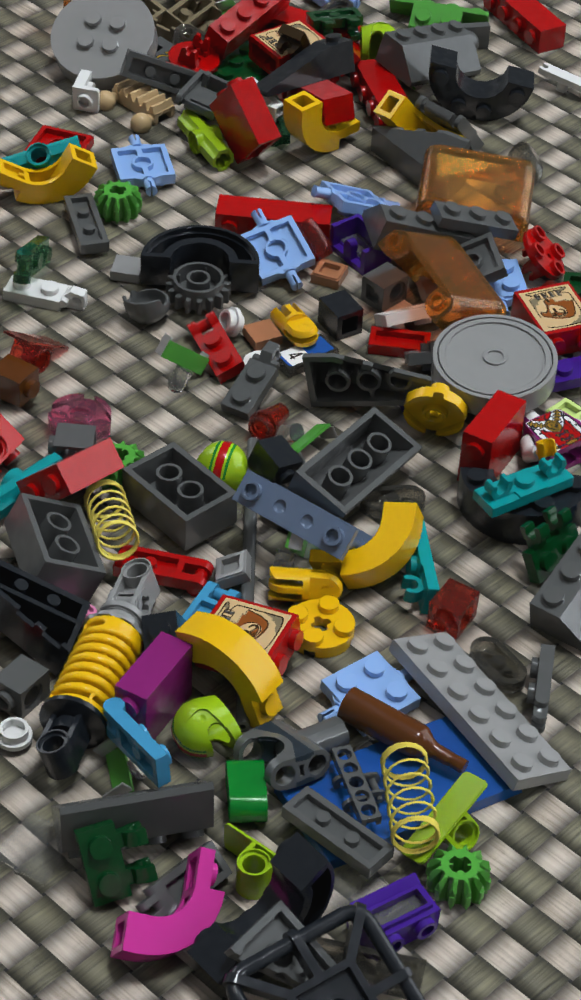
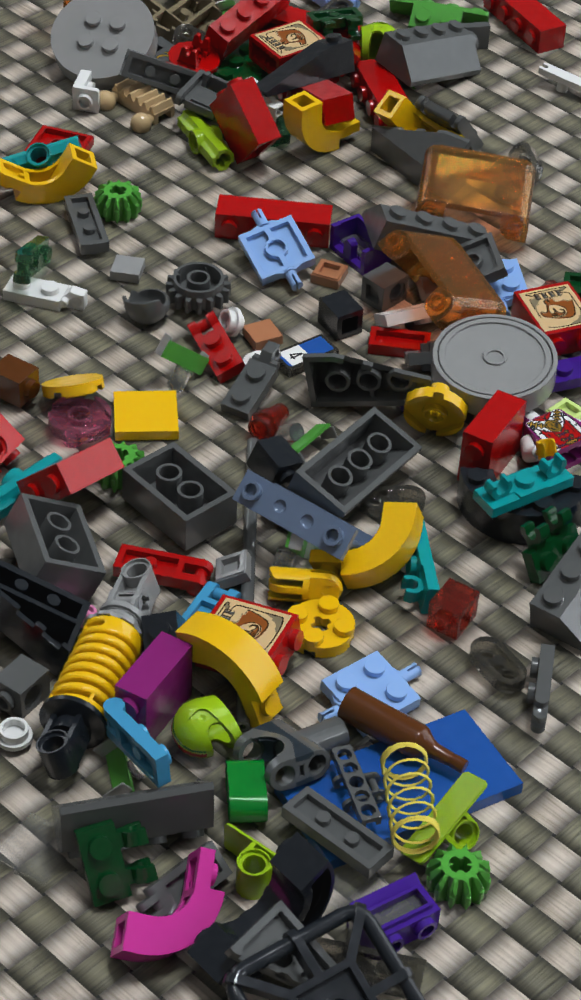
(34, 348): clear red piece -> none
(71, 438): dark grey brick -> none
(73, 385): none -> yellow tile
(92, 516): light yellow piece -> none
(143, 165): light blue plate -> none
(145, 415): none -> yellow tile
(201, 244): black brick -> none
(225, 461): lime helmet -> none
(292, 38): dark brown tile -> none
(295, 325): yellow arm -> none
(316, 239): clear red cone -> none
(348, 199): light blue plate -> none
(474, 98): black brick -> none
(474, 219): dark grey plate -> none
(480, 711): light grey plate -> none
(543, 255): red plate -> none

